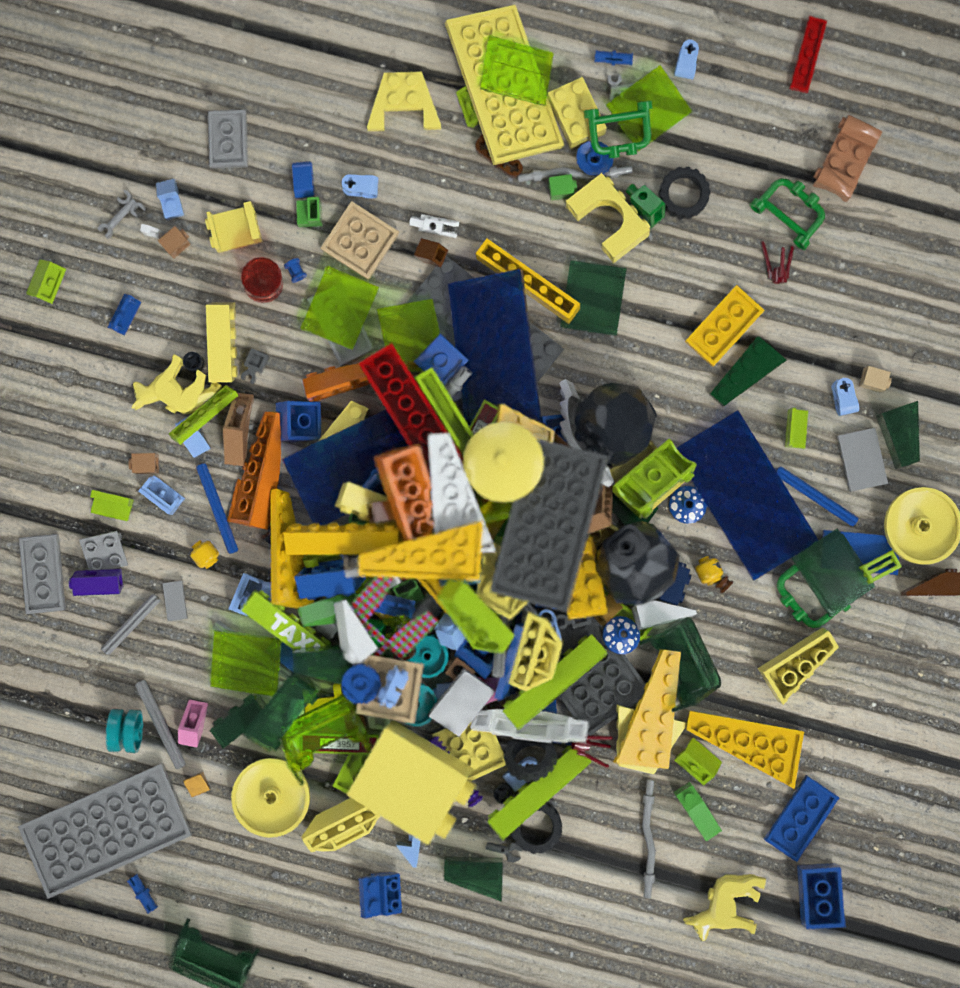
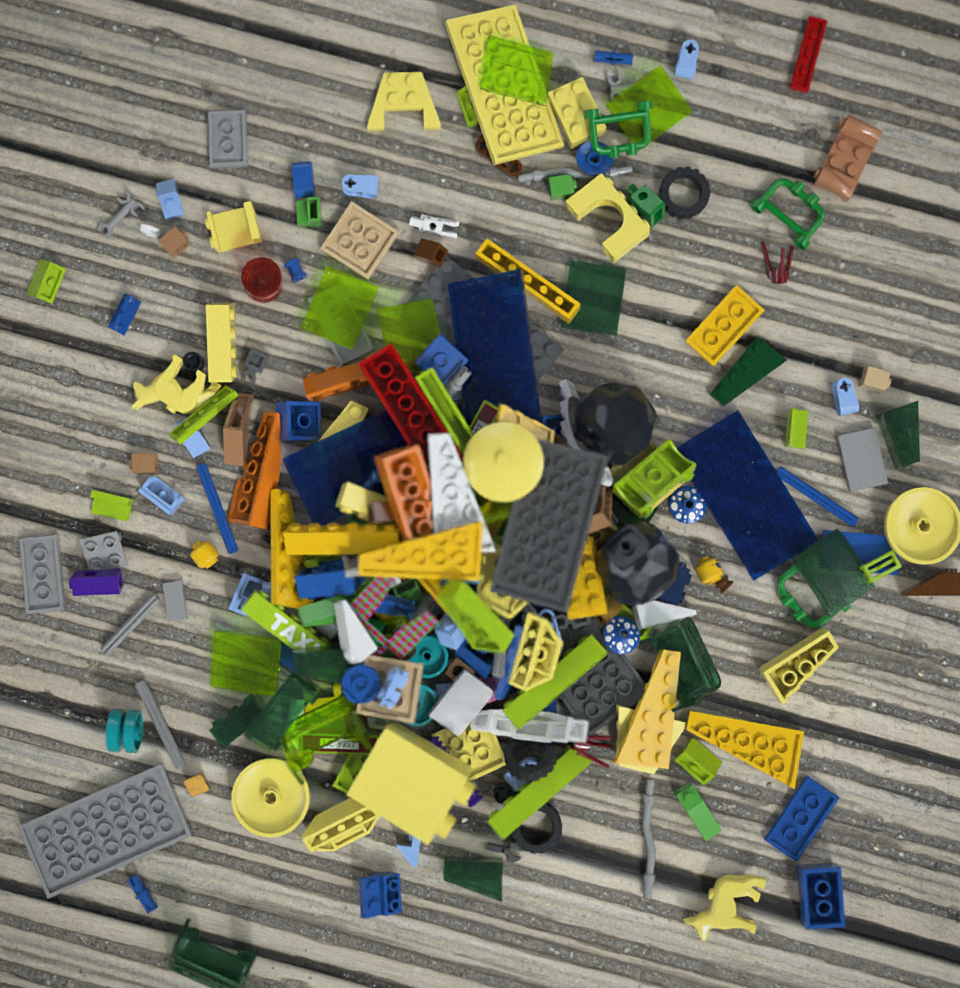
(192, 723): bright pink slope -> none

